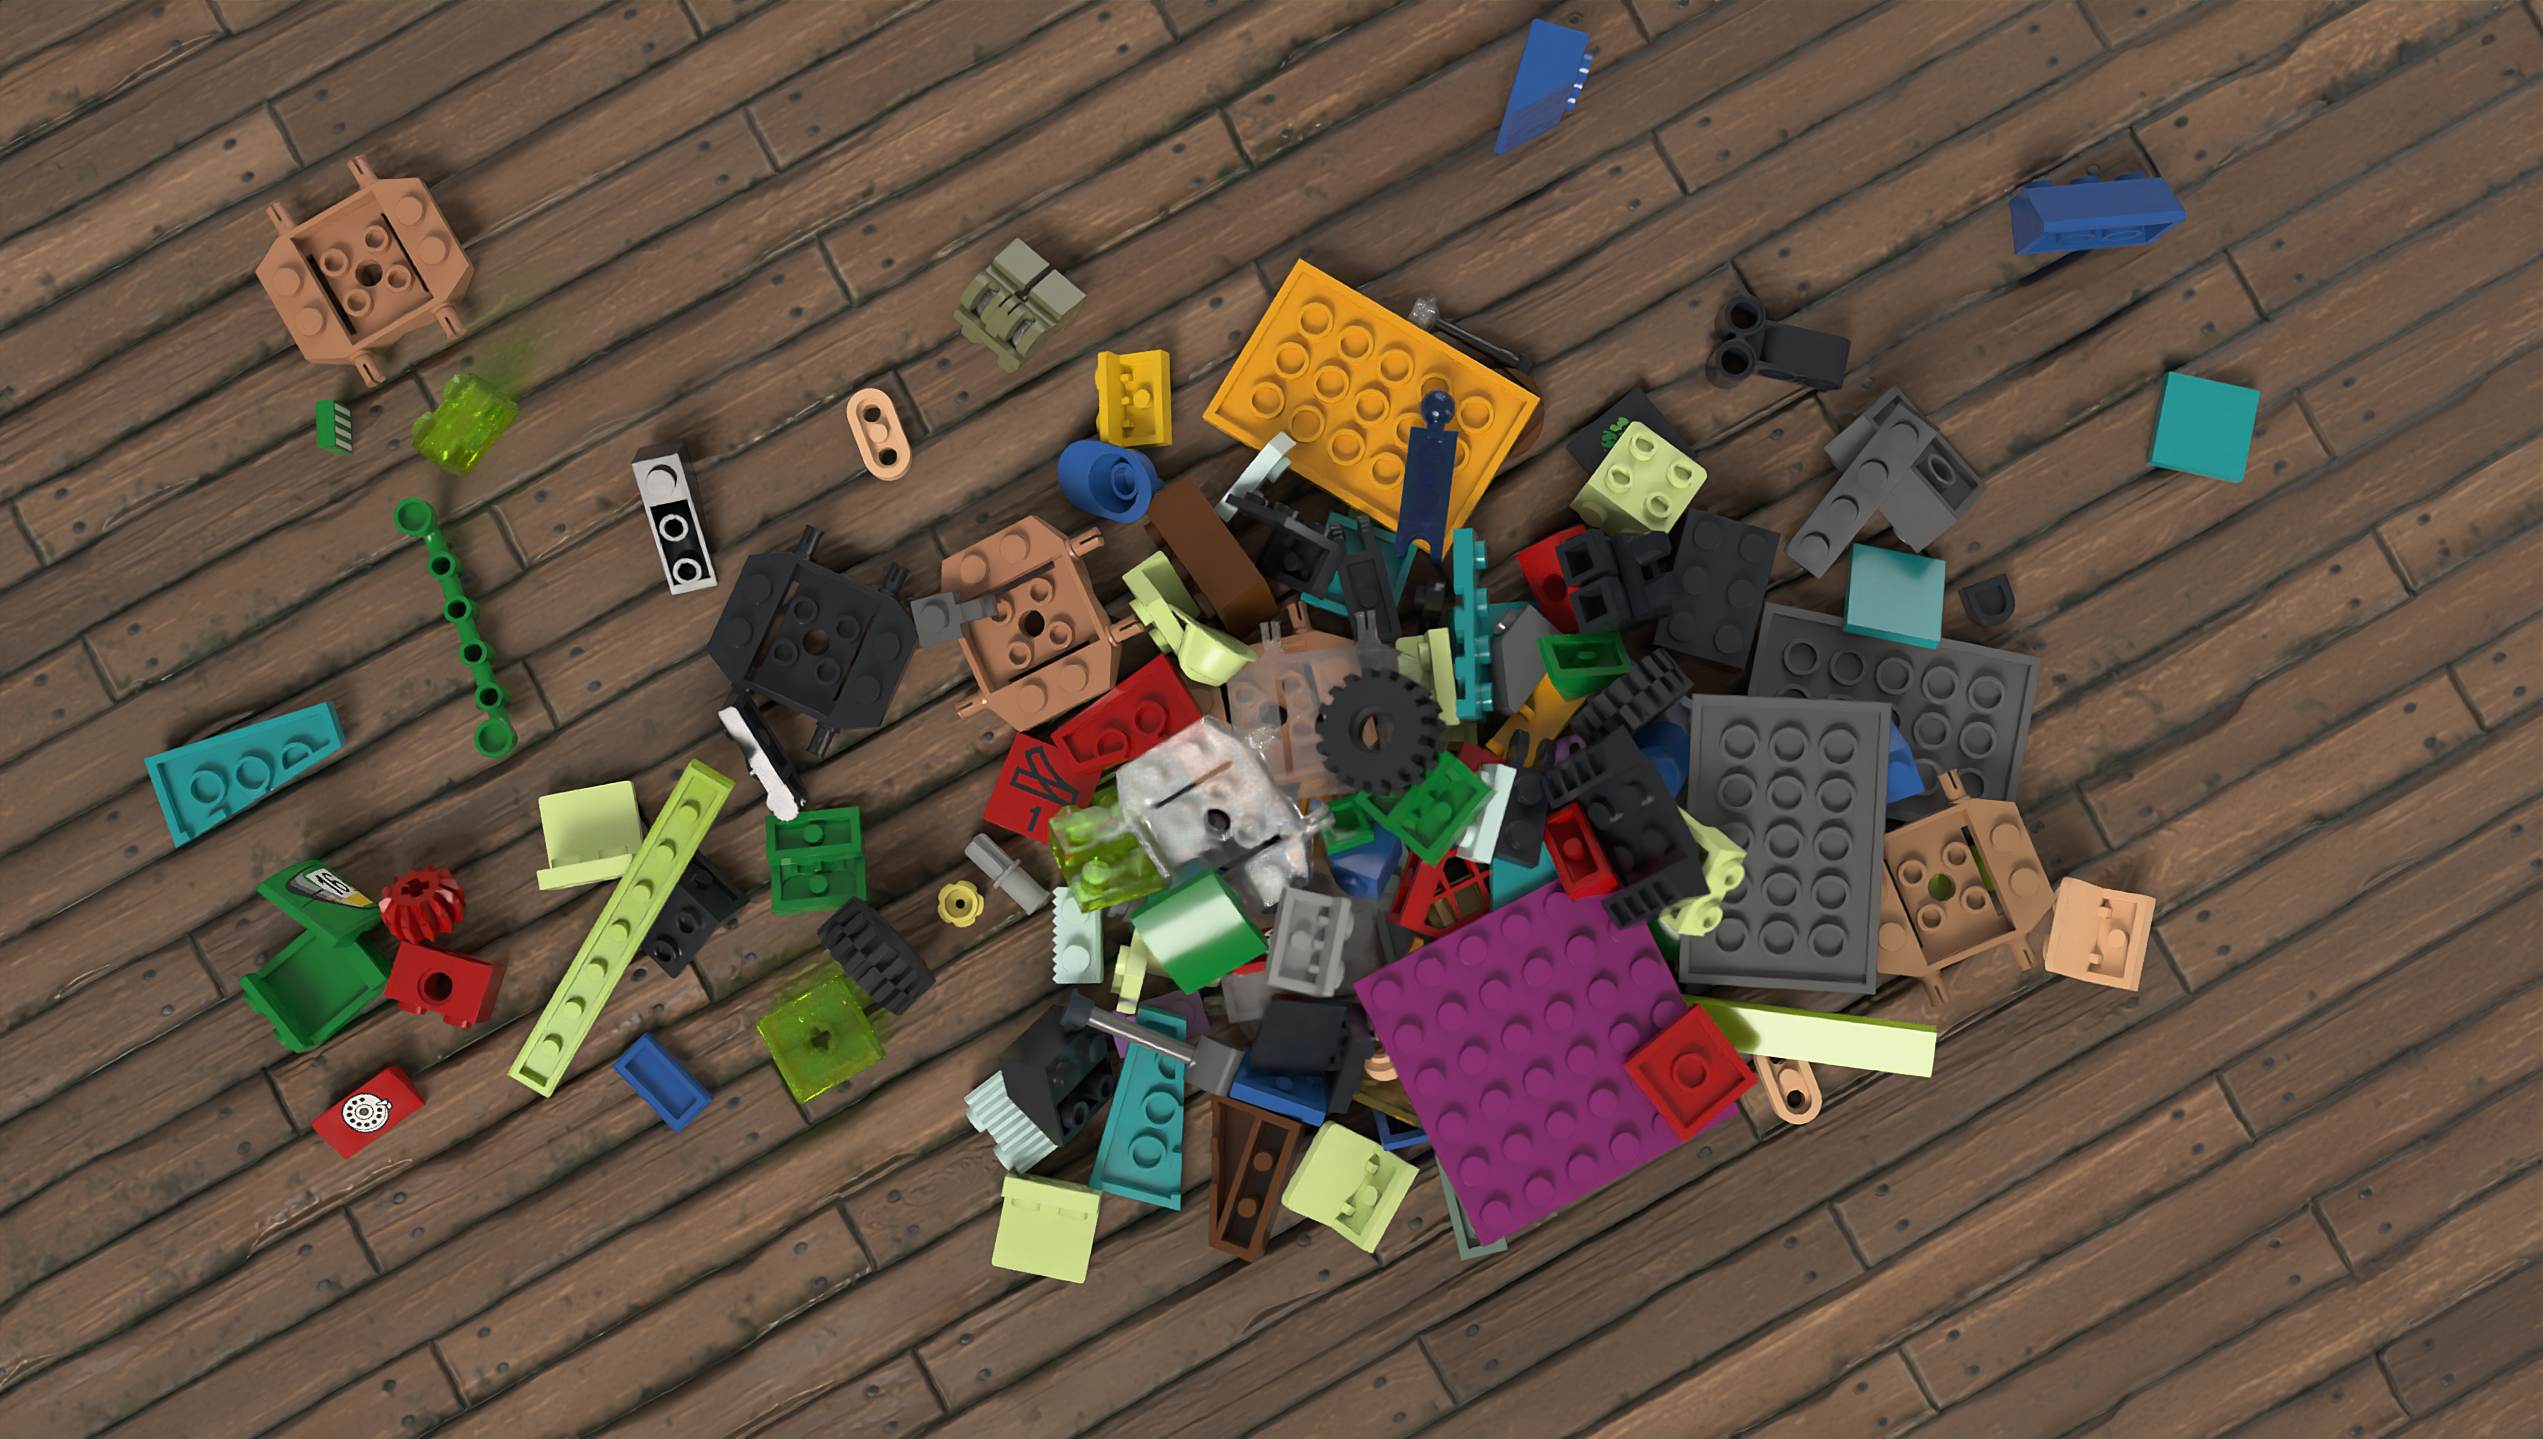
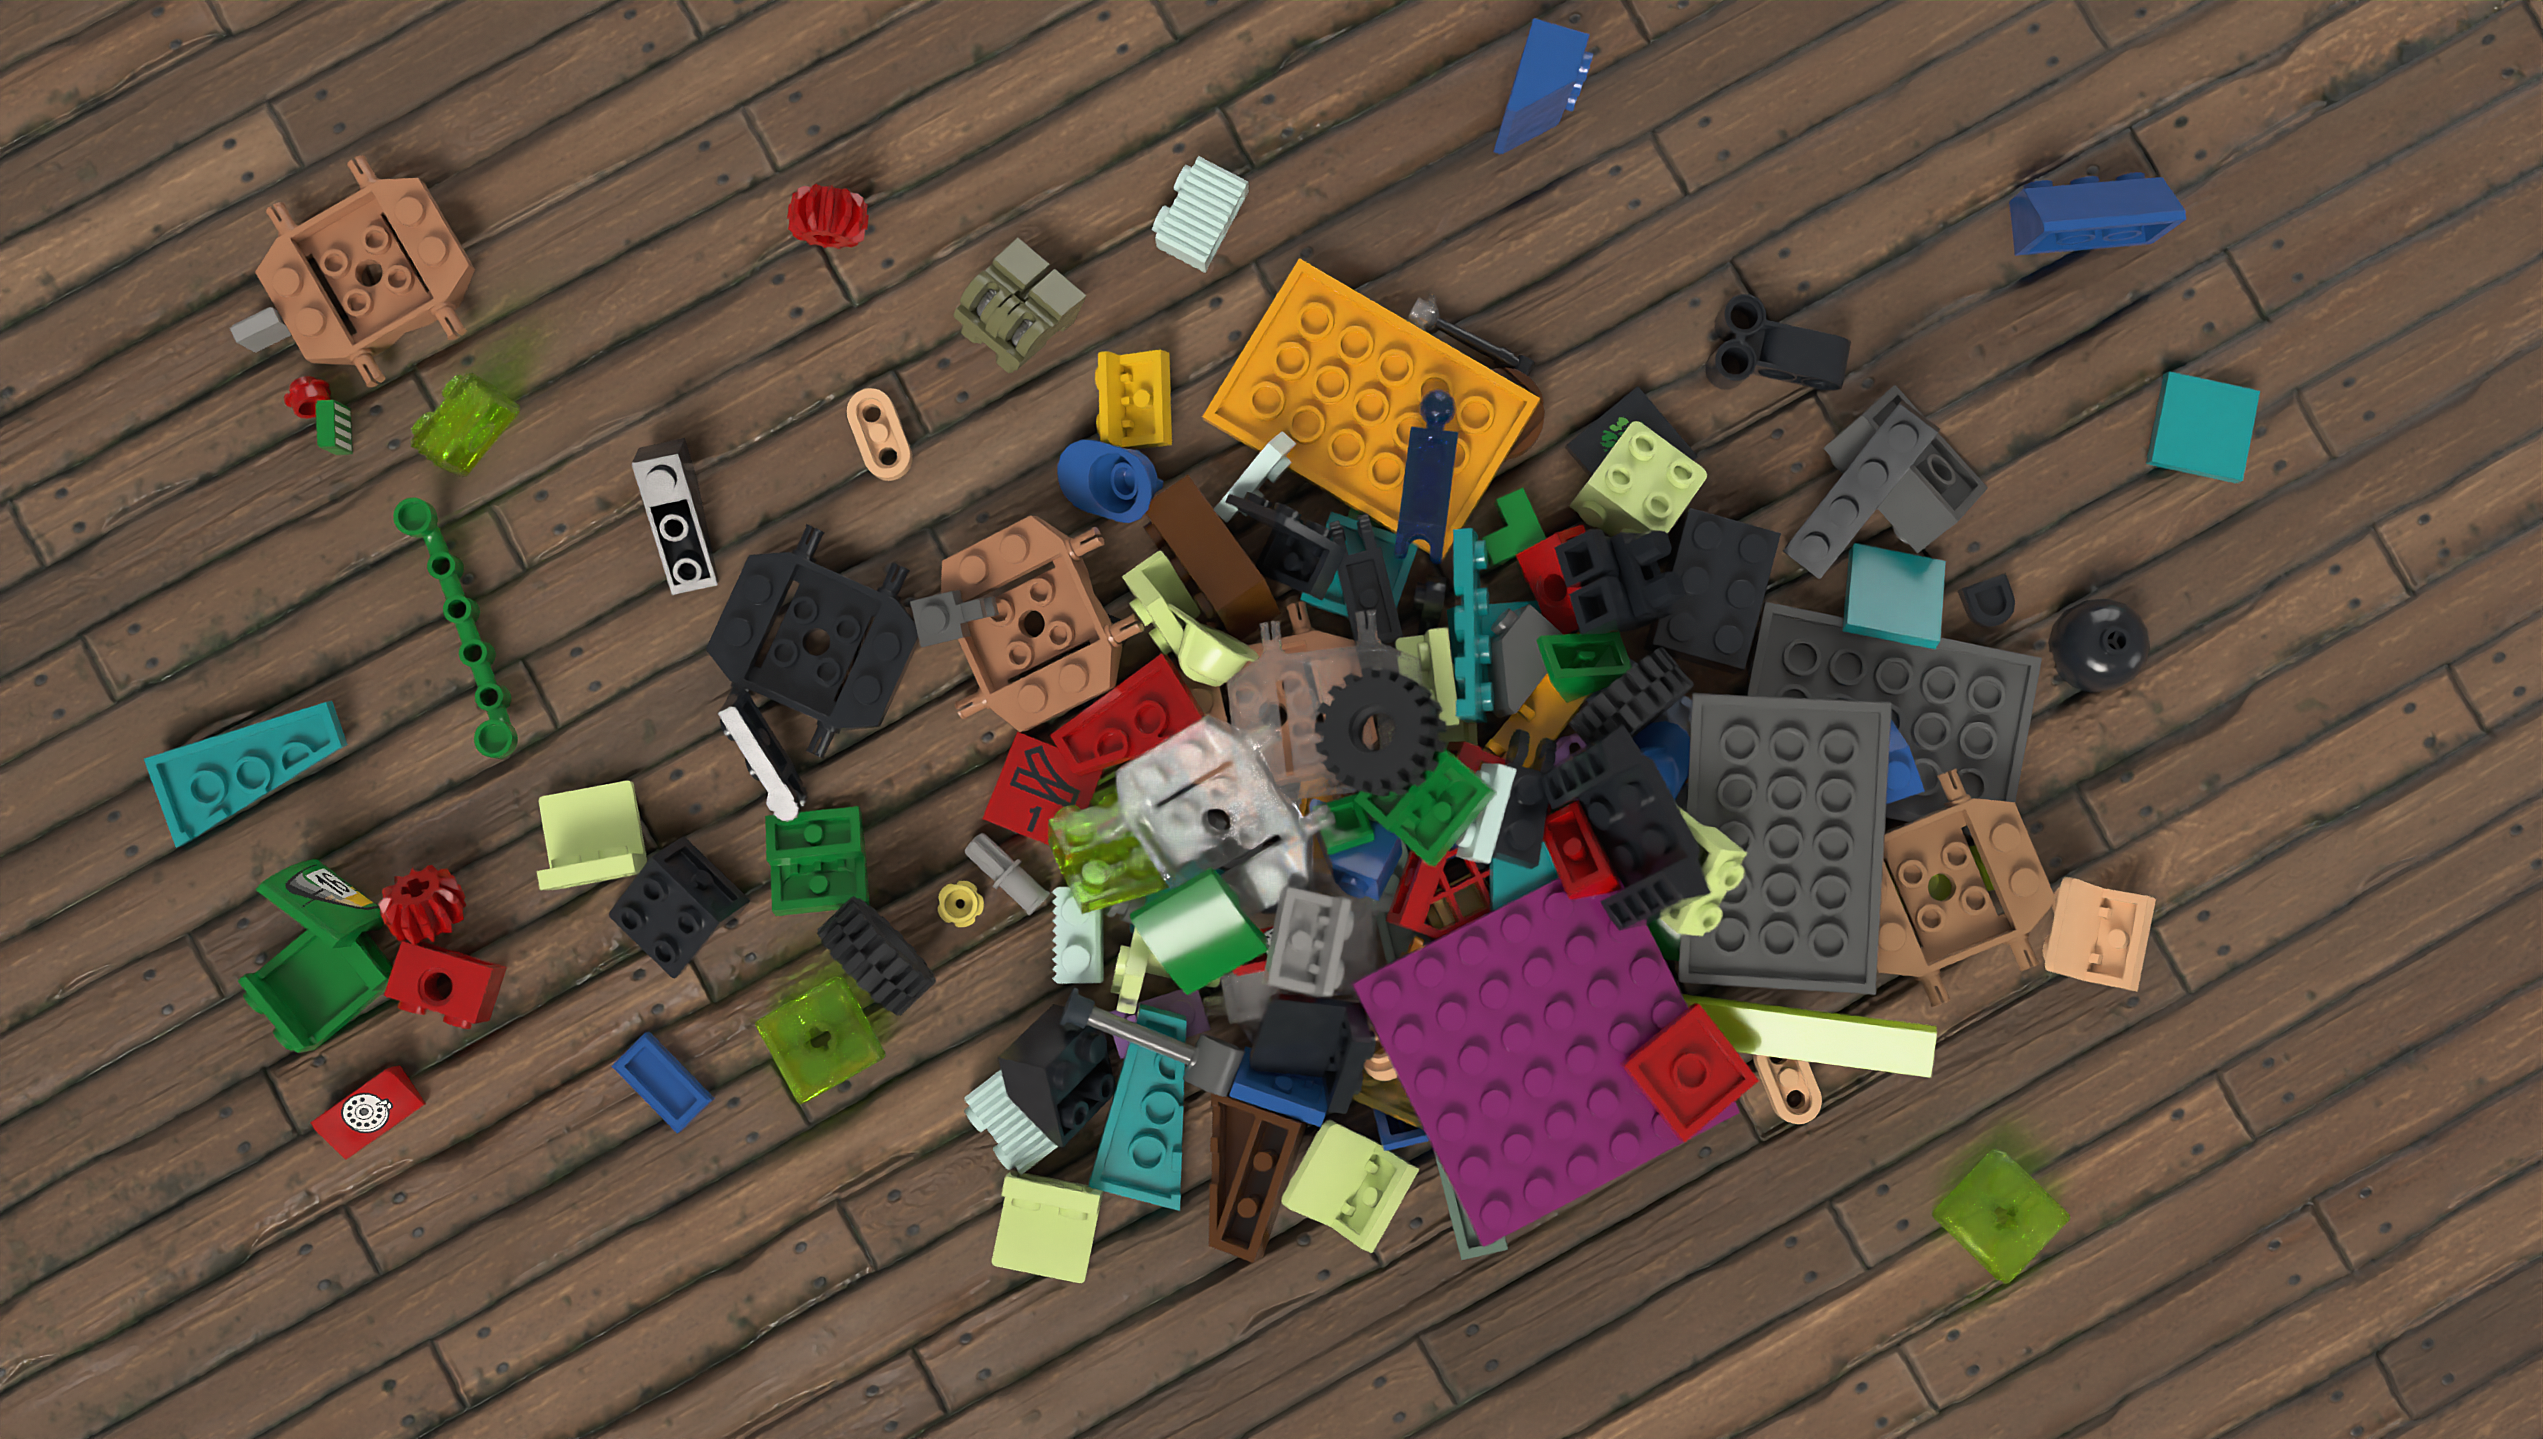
(260, 330): none -> light grey tile
(305, 394): none -> red plate
(622, 927): lime tile -> none
(827, 216): none -> red gear
(1200, 213): none -> light aqua brick
(1519, 531): none -> green piece
(1971, 1217): none -> clear neon green brick
(2099, 645): none -> black cylinder

